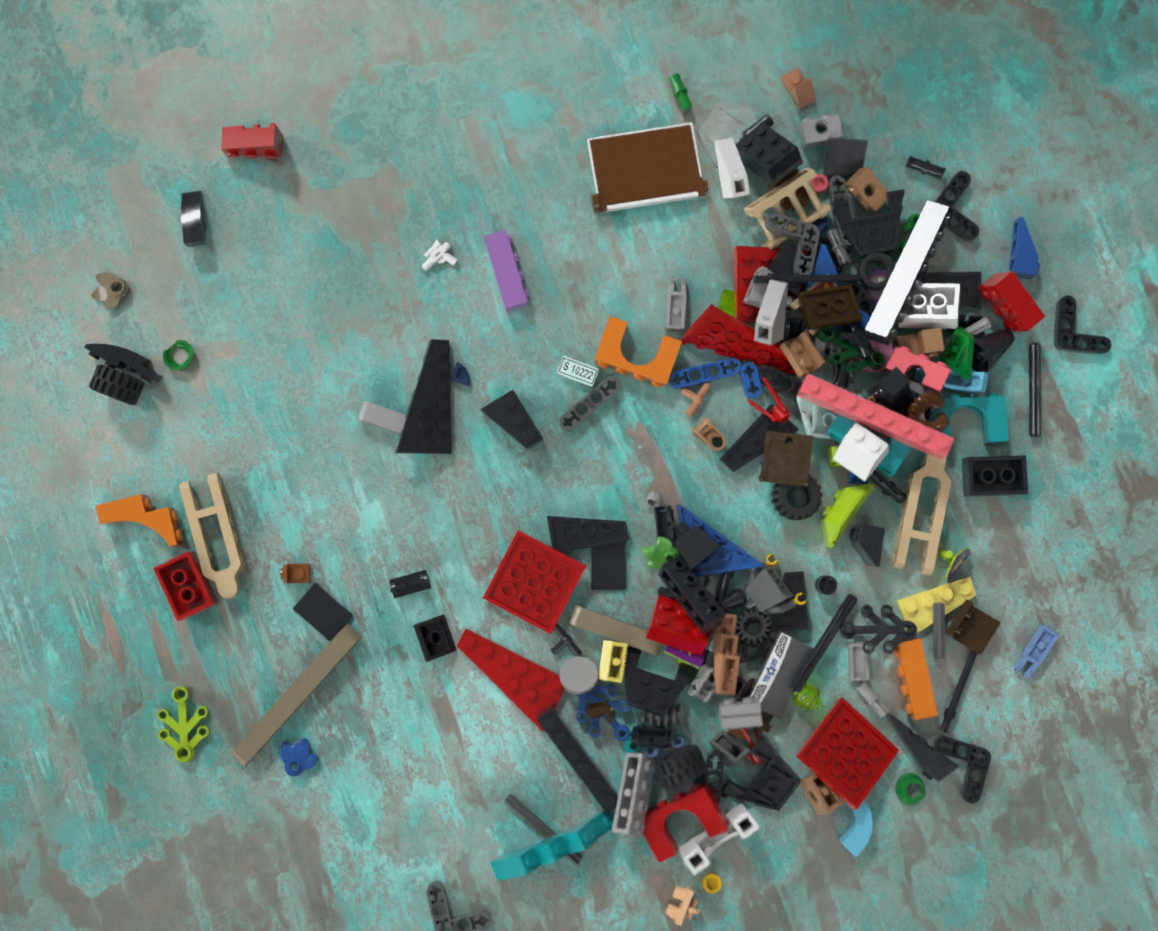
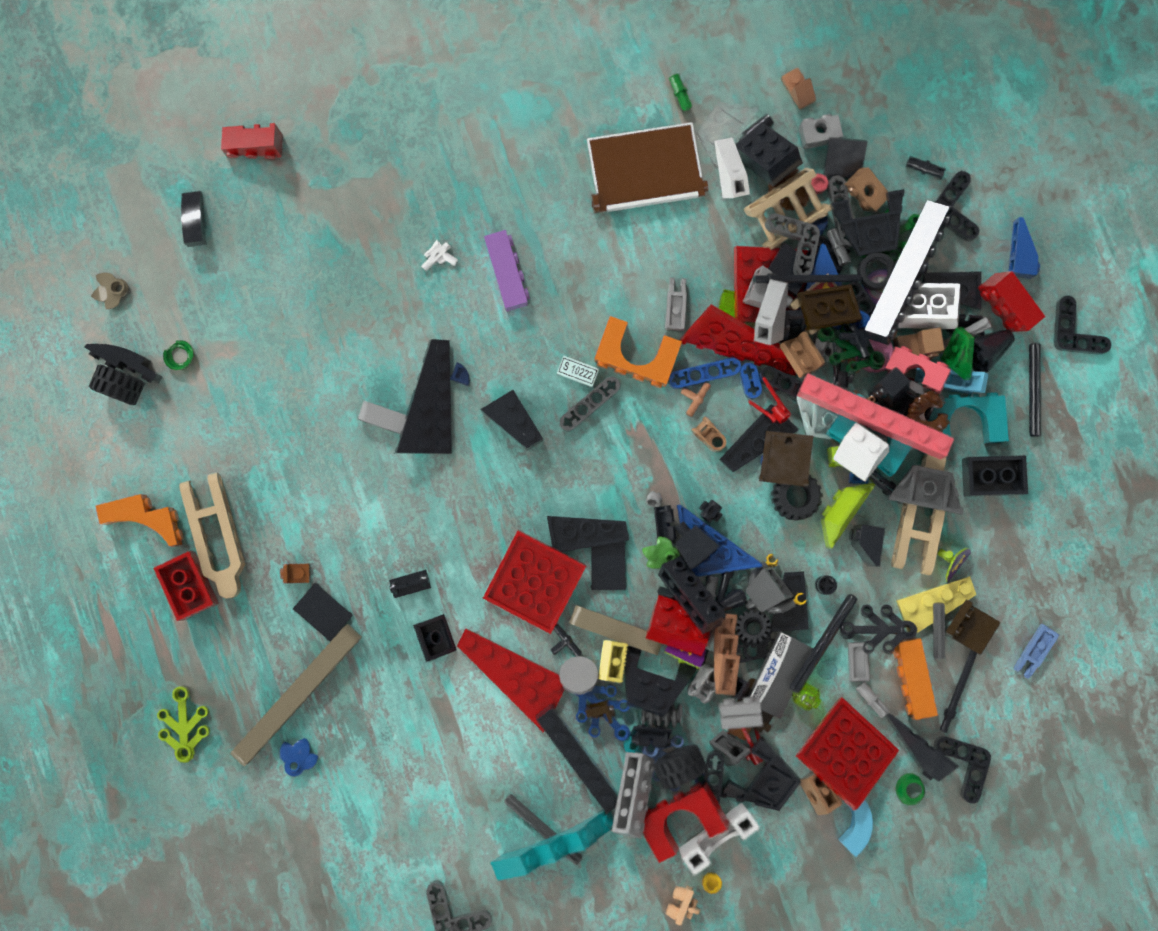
(710, 511): none -> black gear
(928, 489): none -> dark grey wing

